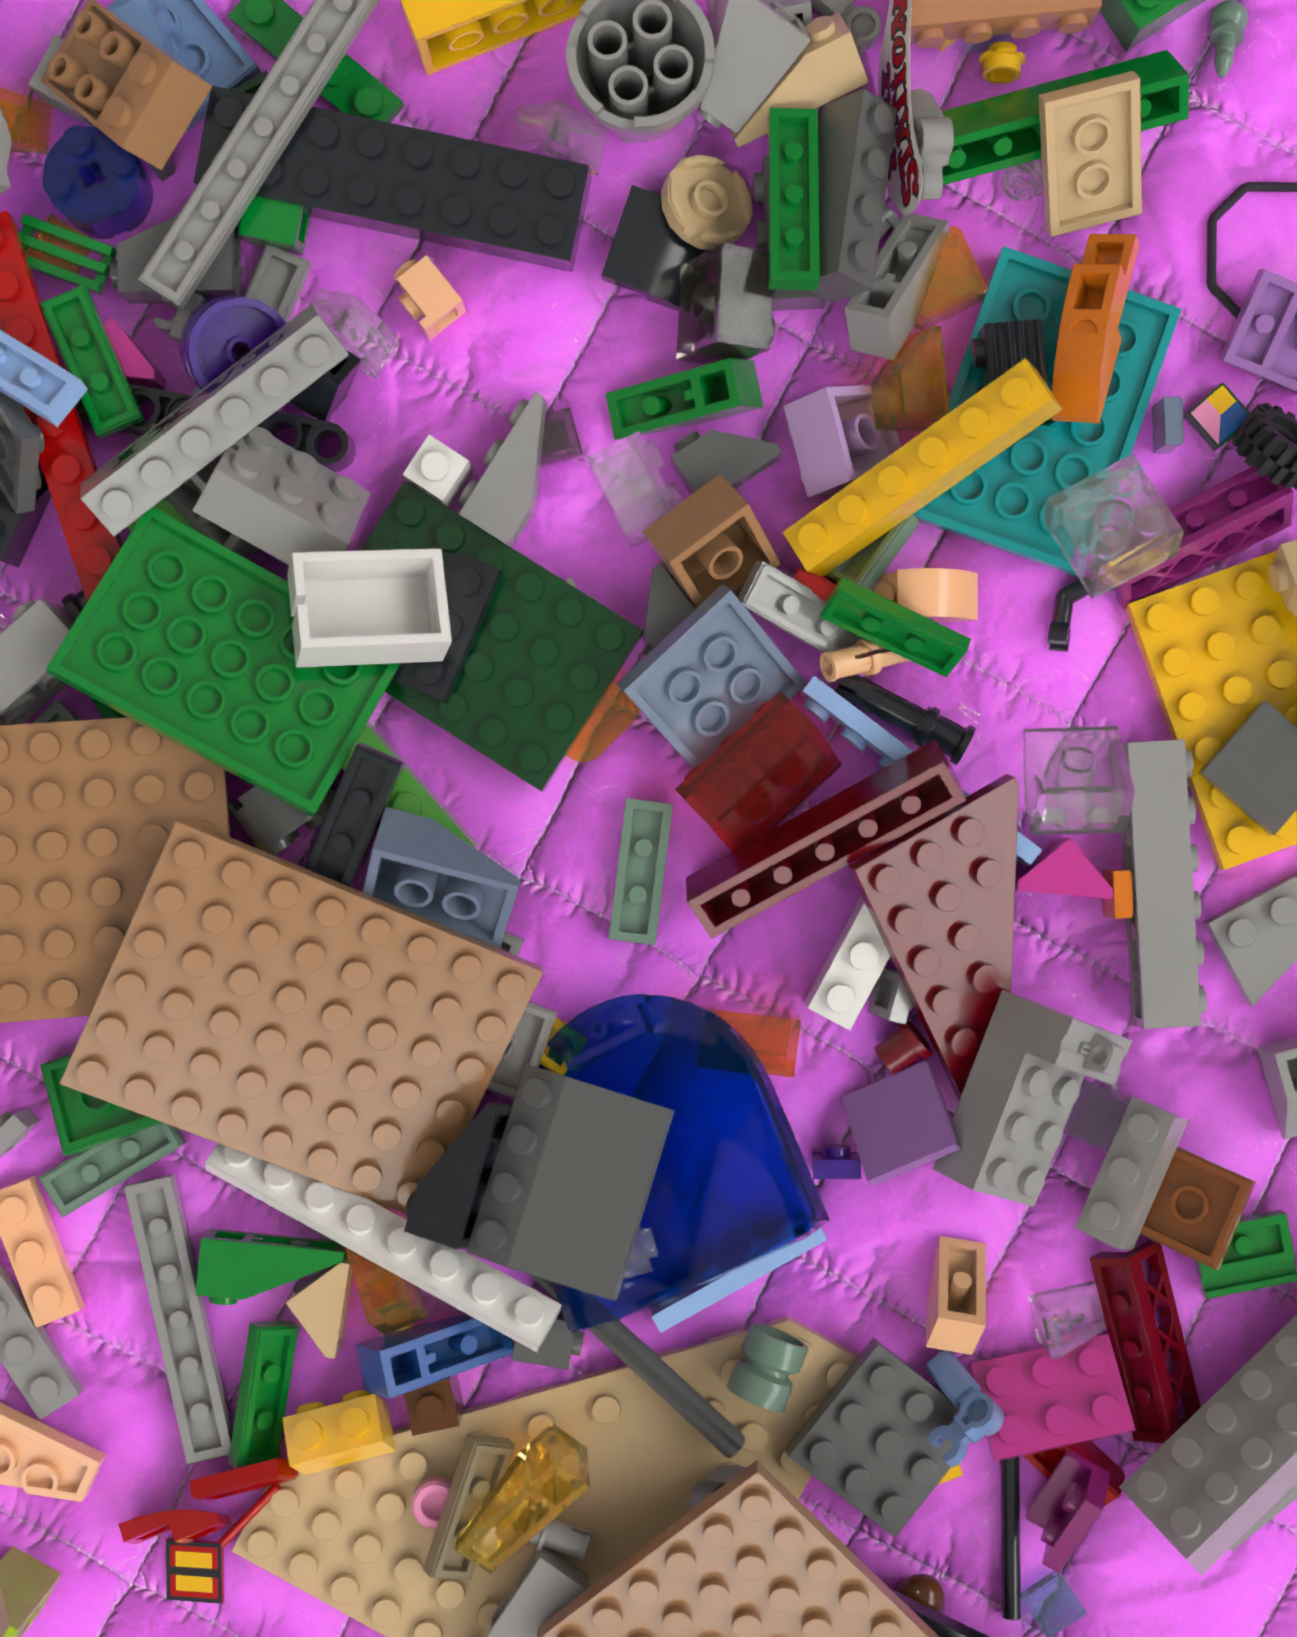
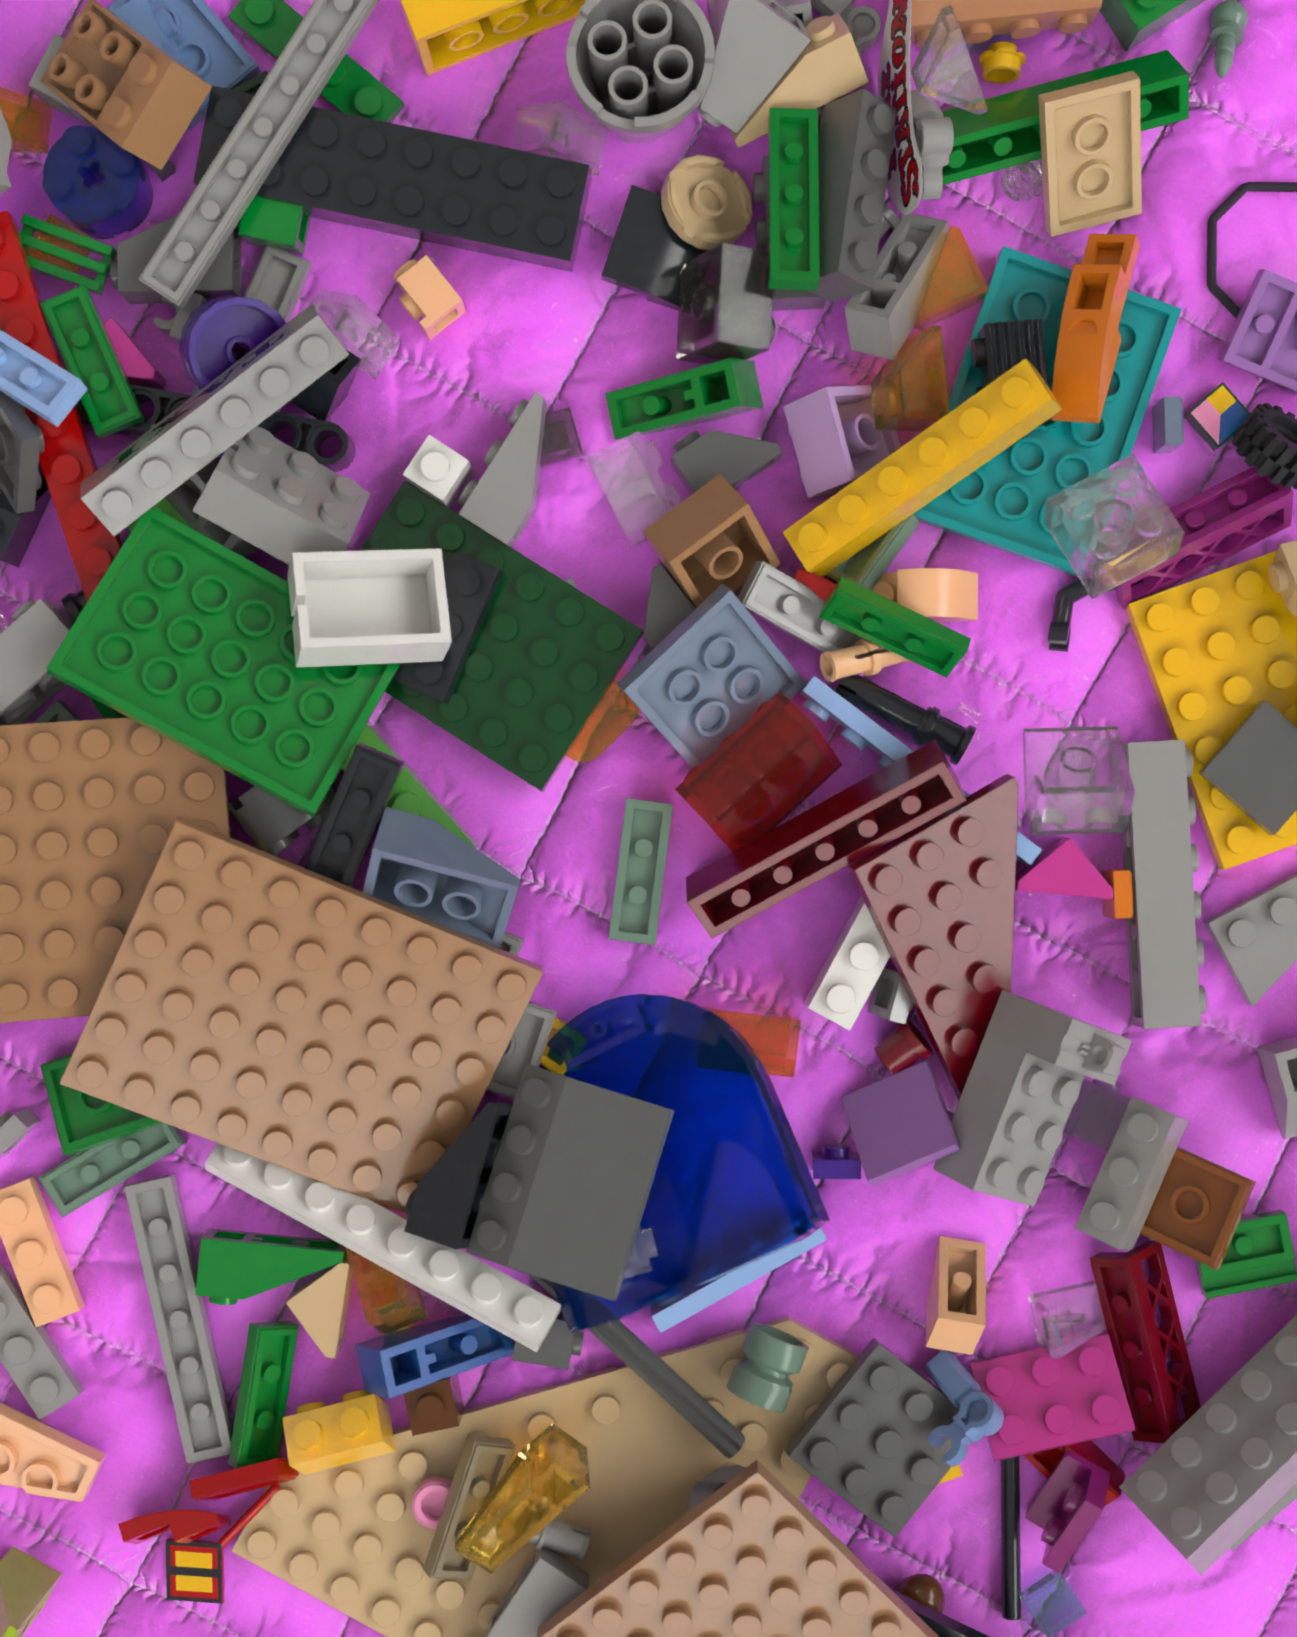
(945, 67): none -> clear slope

